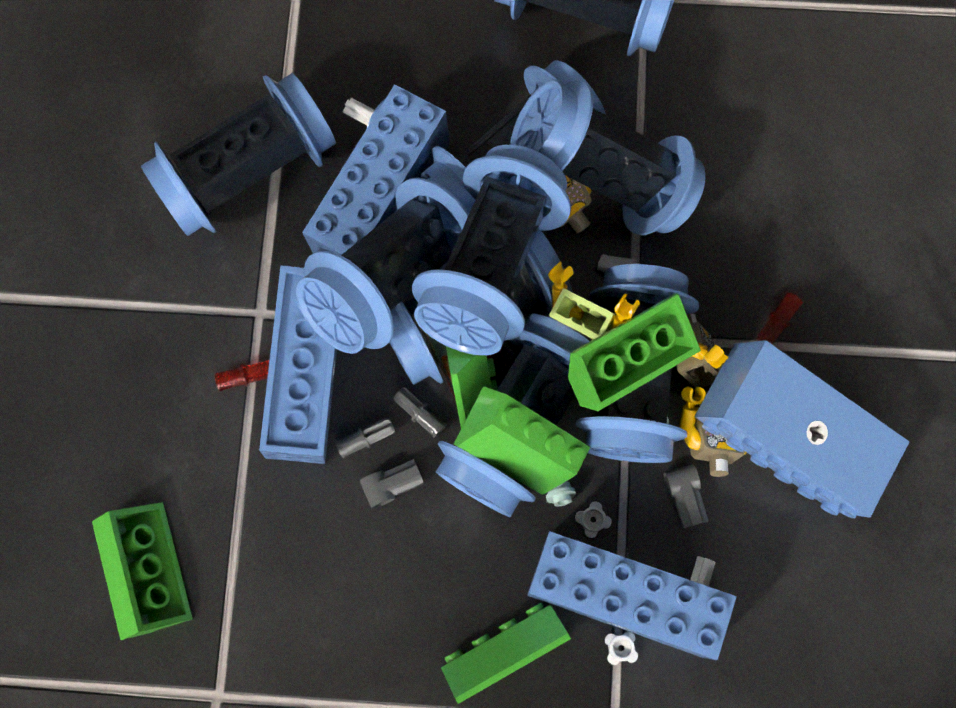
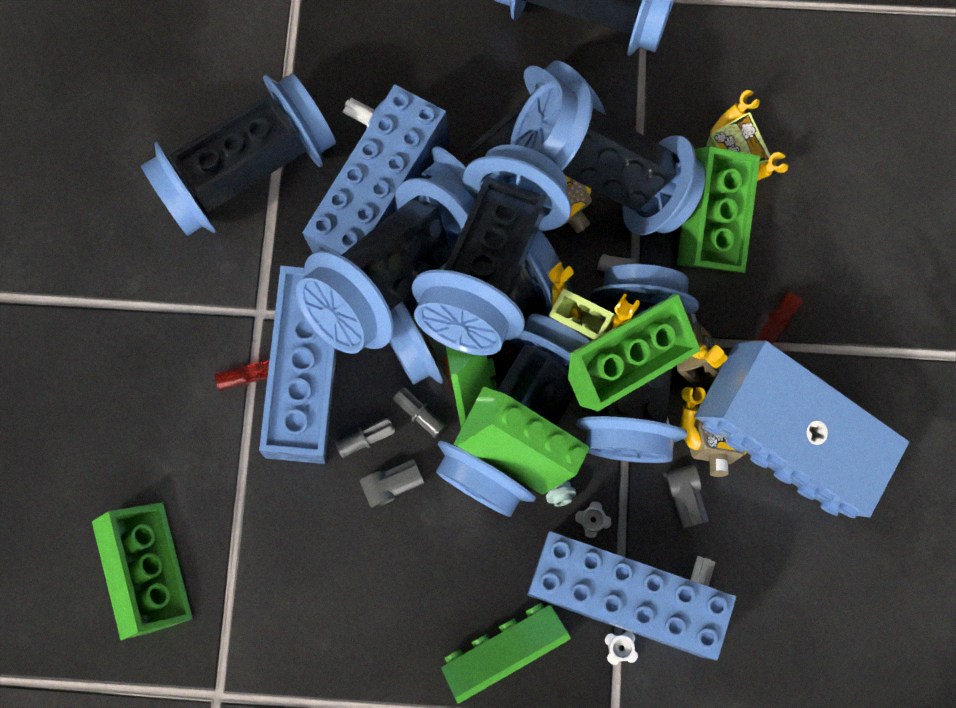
(720, 225): none -> bright green slope
(739, 133): none -> torso

